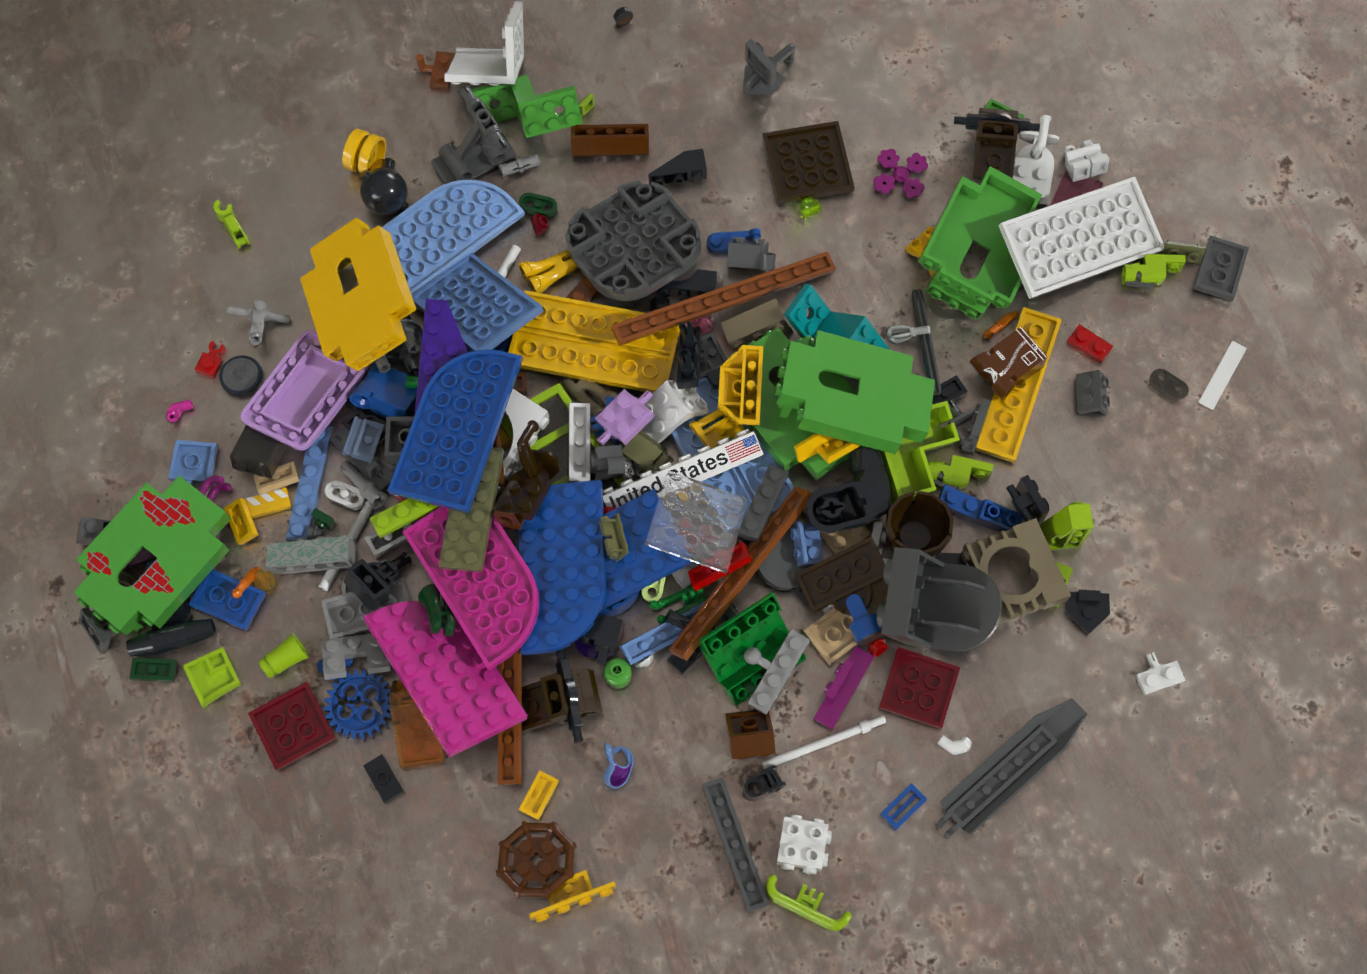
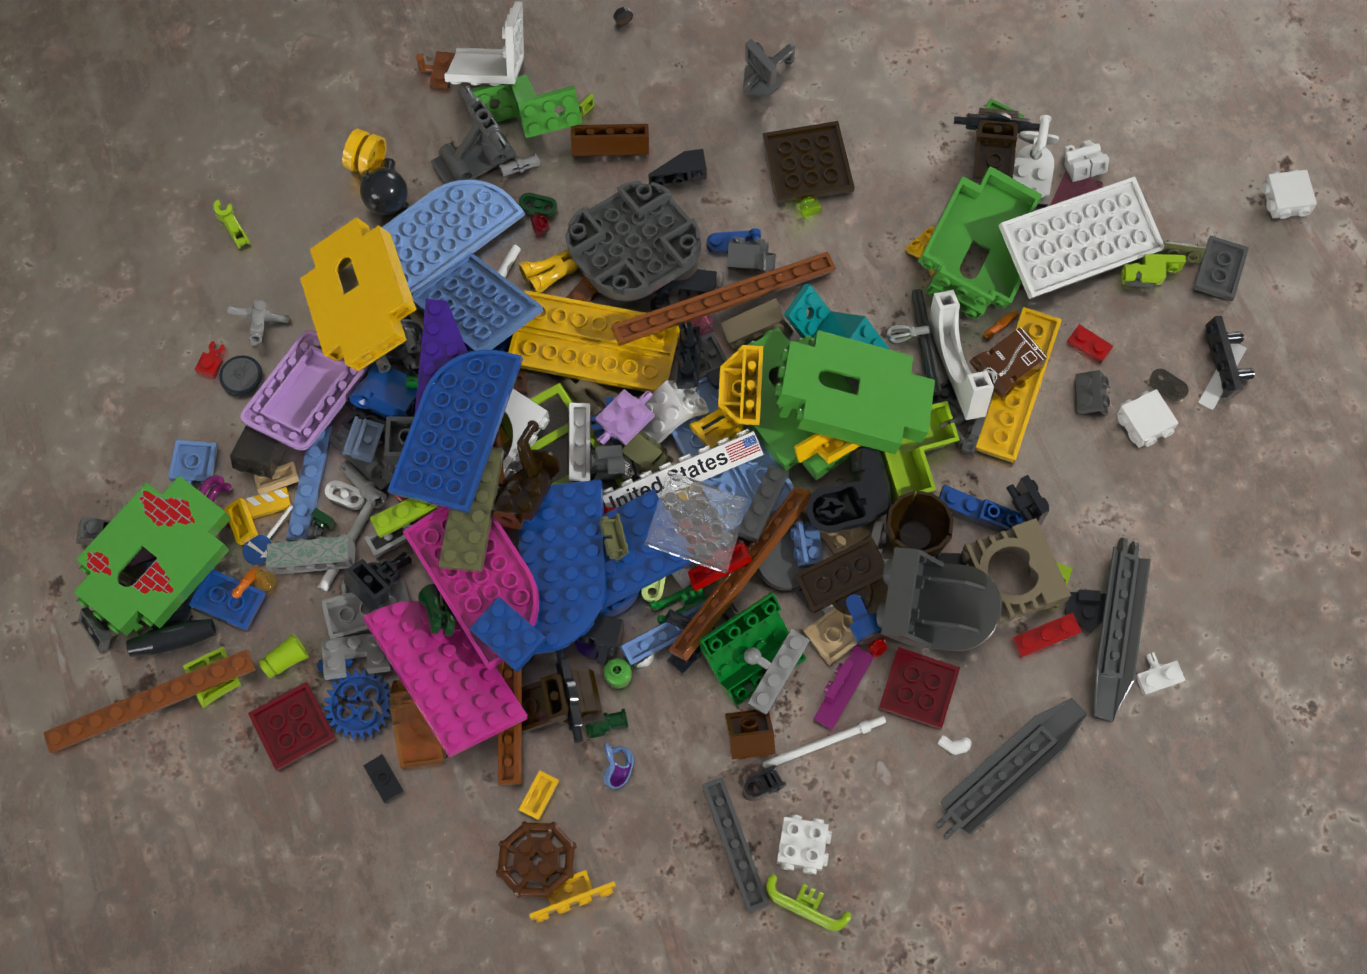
(149, 701): none -> dark orange plate
(153, 670): dark green plate -> none
(176, 409): dark pink arm -> none
(256, 549): none -> blue piece
(508, 634): none -> blue plate
(611, 721): none -> dark green connector
(890, 820): blue tile -> none
(900, 174): magenta plant -> none
(959, 471): lime plate -> none
(971, 389): none -> white arch
(1047, 635): none -> red plate
(1068, 526): lime wedge -> none
(1120, 629): none -> dark grey hinge
(1147, 418): none -> white brick
(1225, 362): none -> black plate
(1289, 194): none -> white brick

